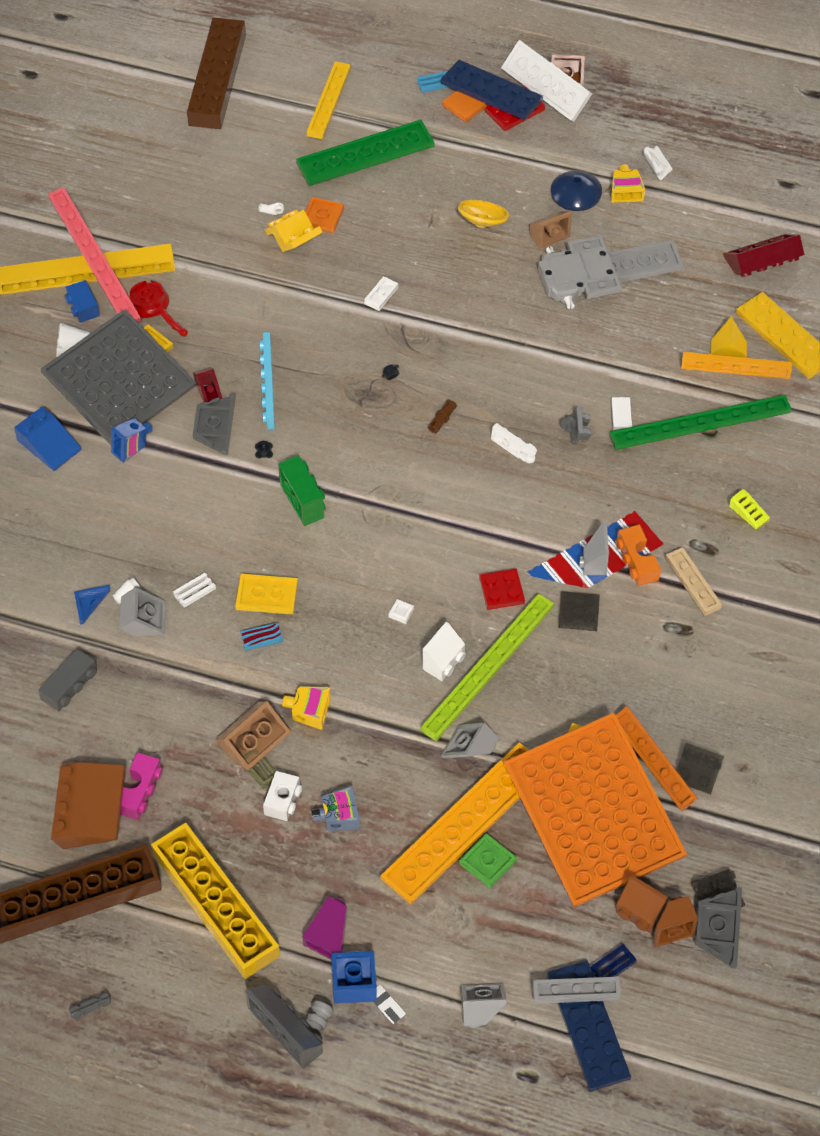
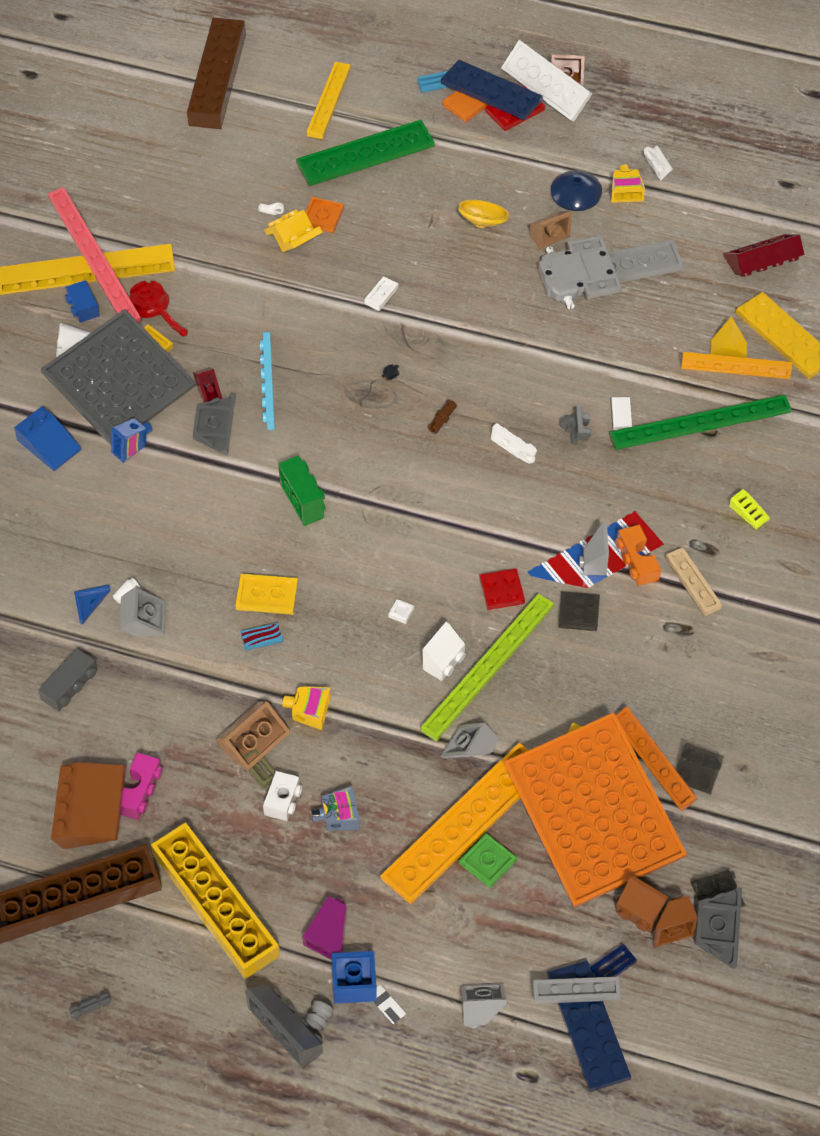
(192, 588): white tile -> none
(263, 445): black plate -> none

